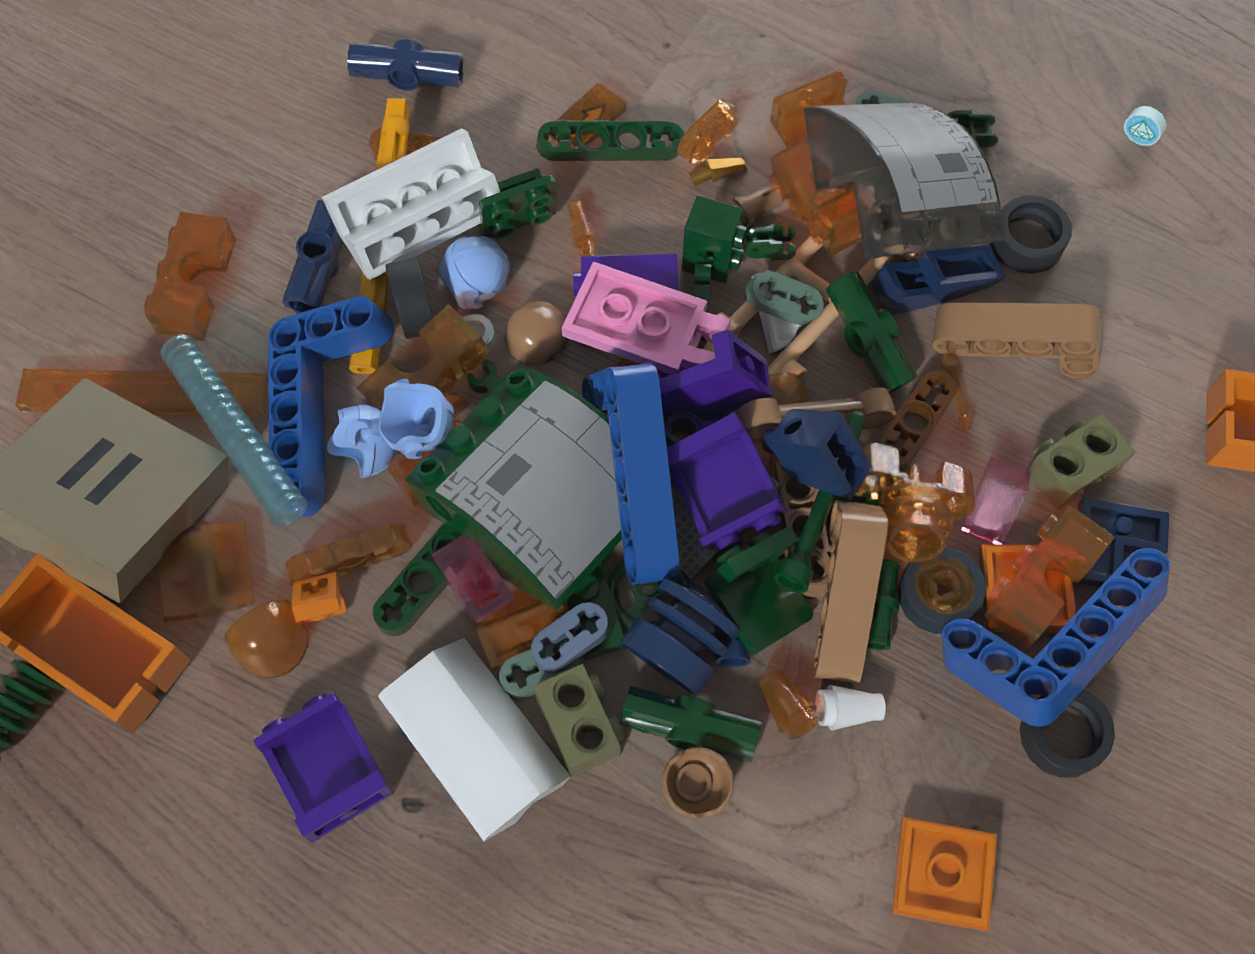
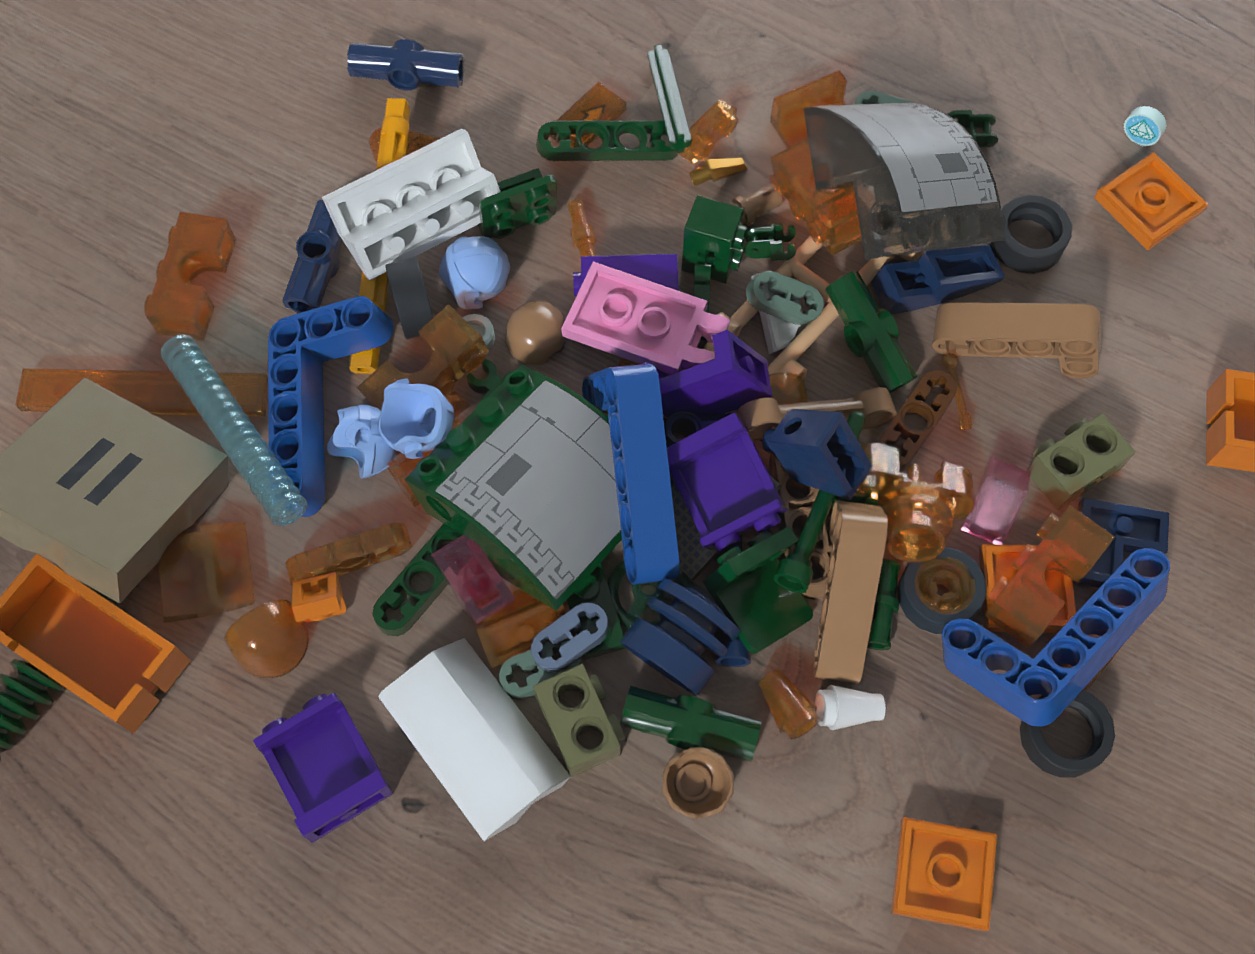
(669, 99): none -> axle
(1150, 201): none -> orange plate

